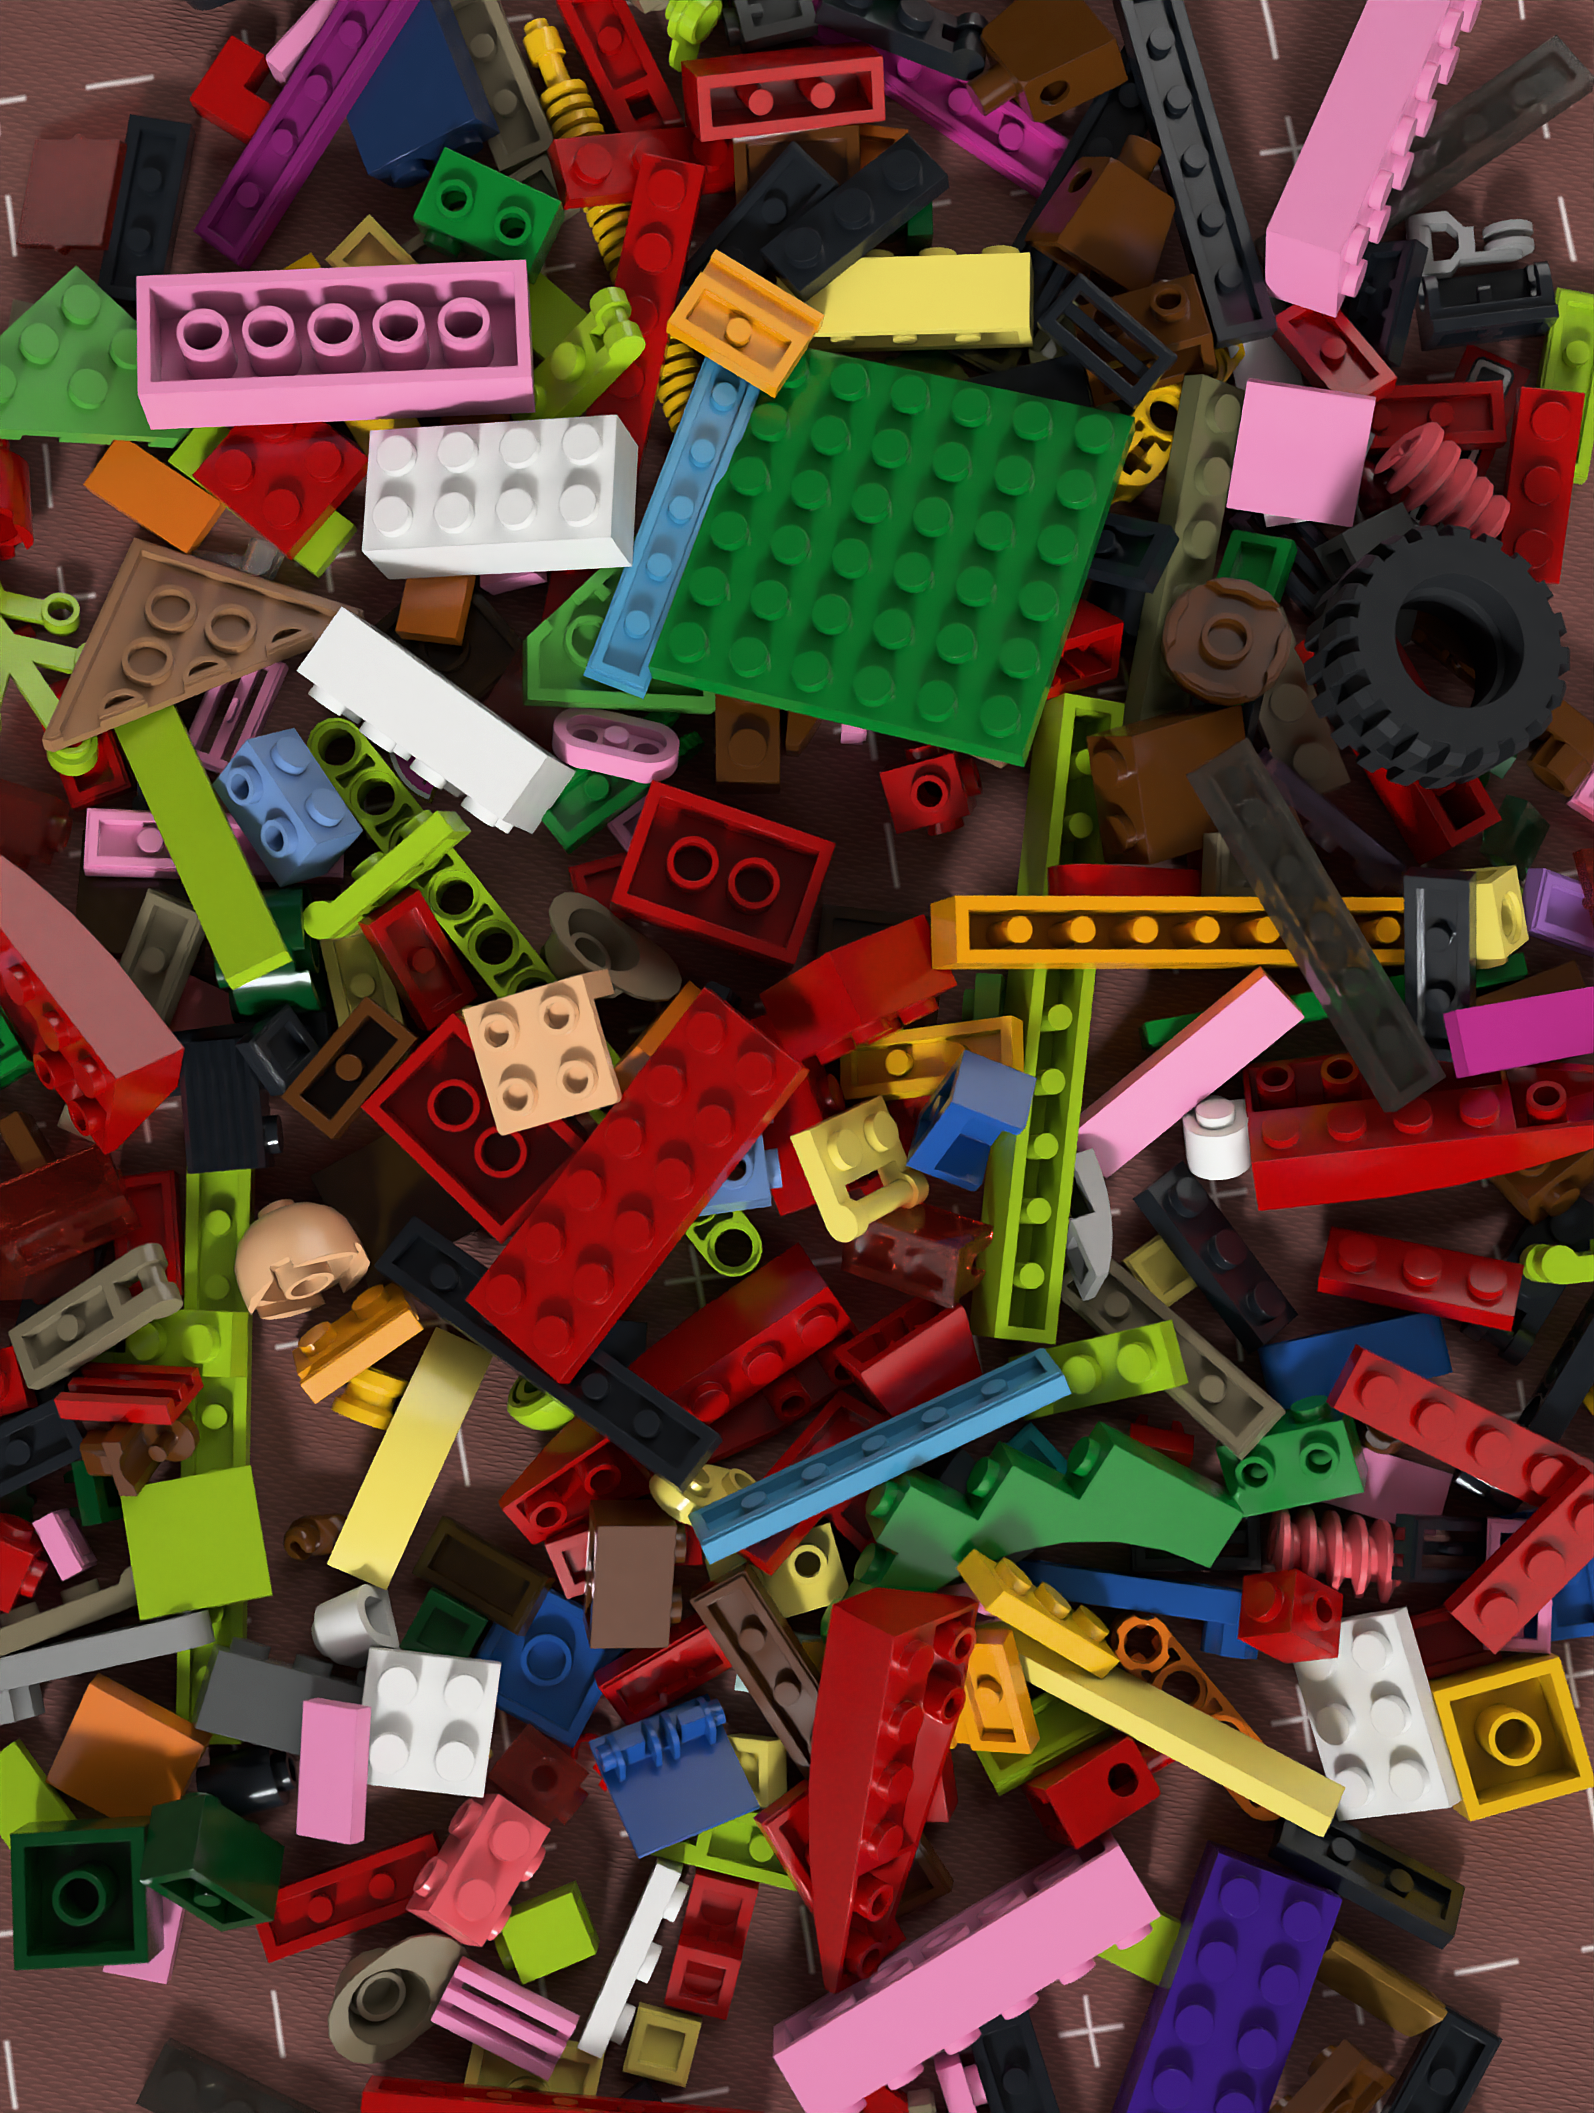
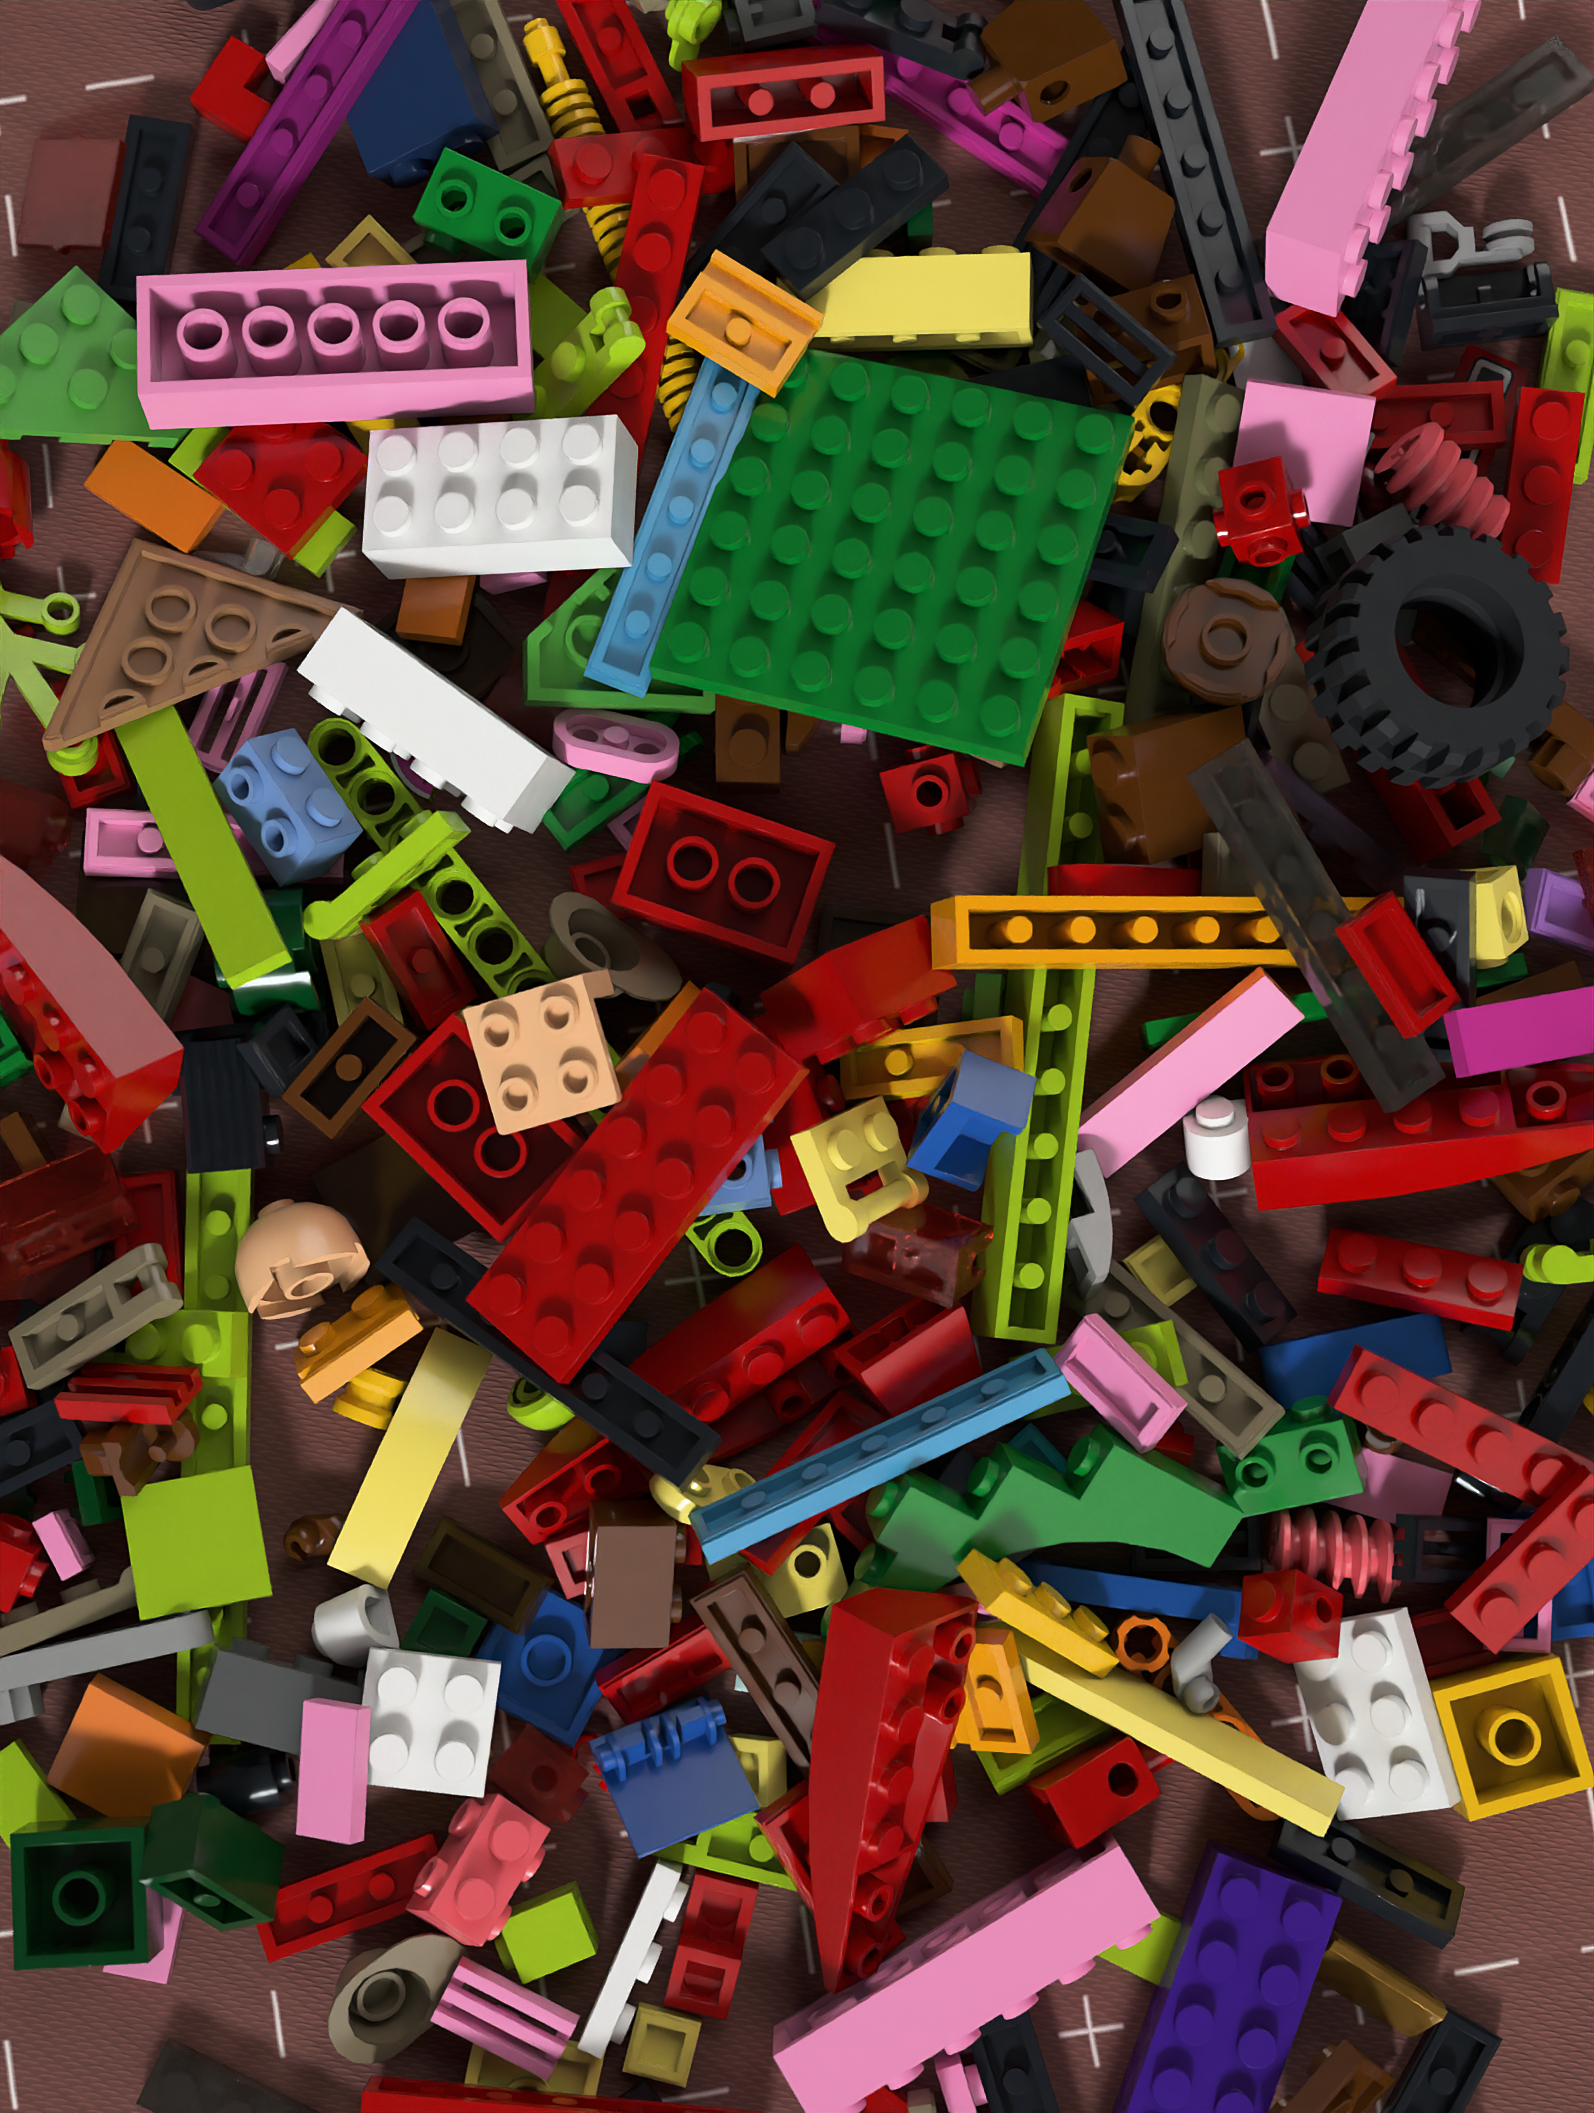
(1119, 1383): none -> bright pink tile
(1192, 1664): none -> light grey arm
(1261, 513): none -> red brick
(1398, 964): none -> red tile

